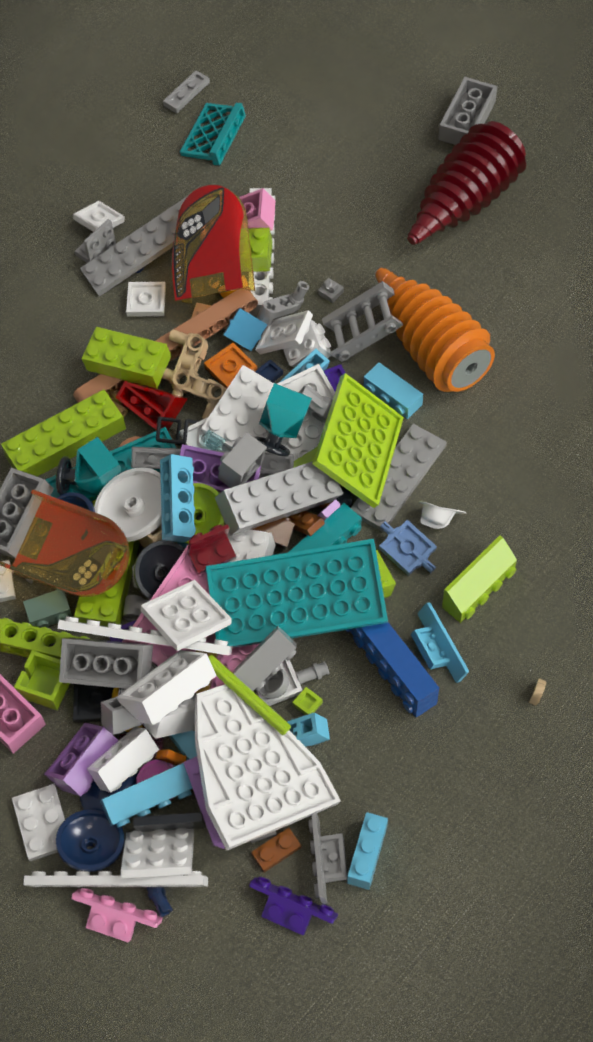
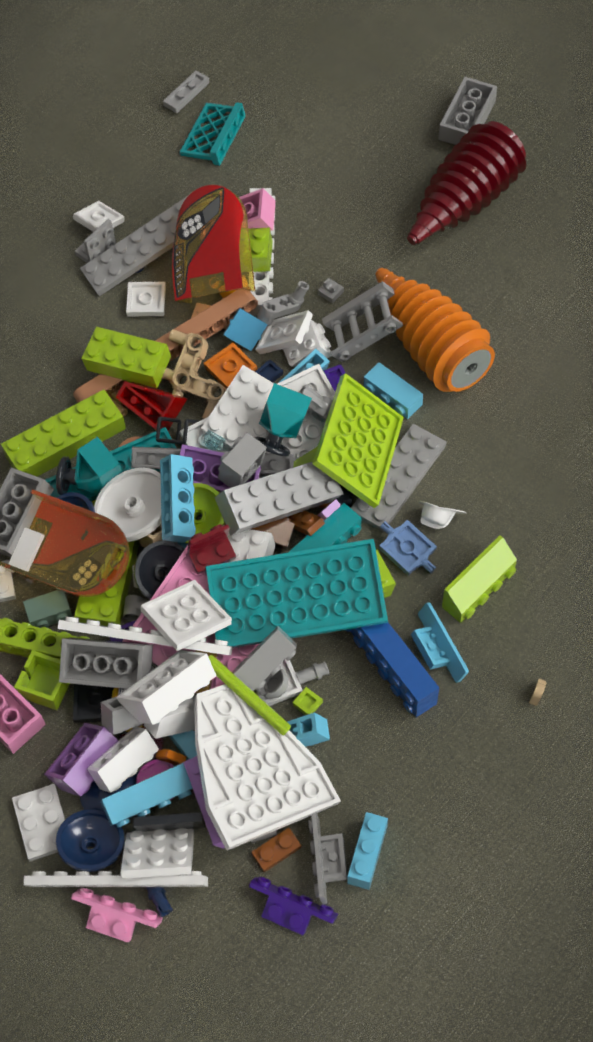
(26, 549): none -> white tile

